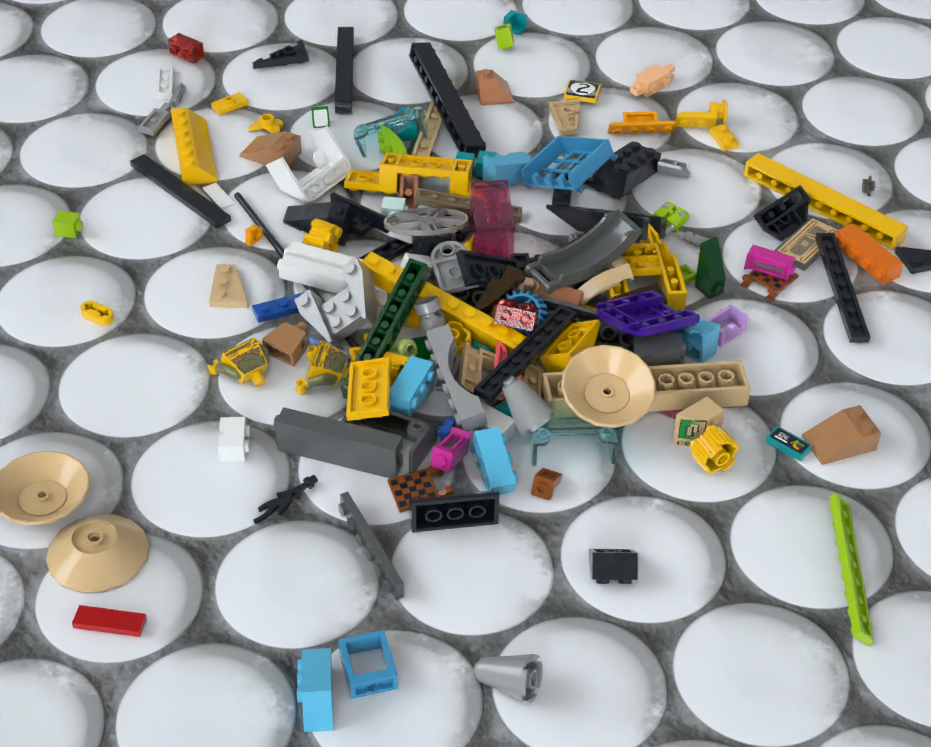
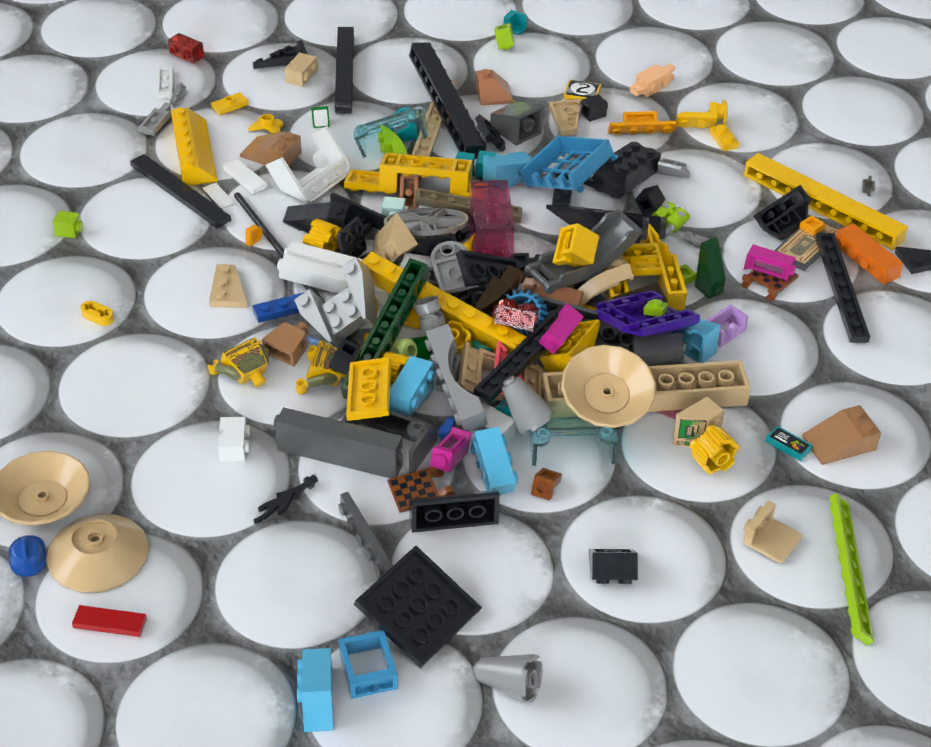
(27, 555): none -> blue piece
(245, 176): none -> white tile
(301, 69): none -> tan brick
(344, 355): none -> black brick
(352, 239): none -> black bracket
(394, 240): none -> tan slope
(417, 606): none -> black plate
(490, 133): none -> black plate
(518, 121): none -> dark grey slope
(561, 328): none -> dark pink window
(575, 246): none -> yellow plate
(594, 108): none -> black brick
(650, 199): none -> black brick
(655, 308): none -> lime plate
(770, 535): none -> tan bracket
(812, 225): none -> light orange tile

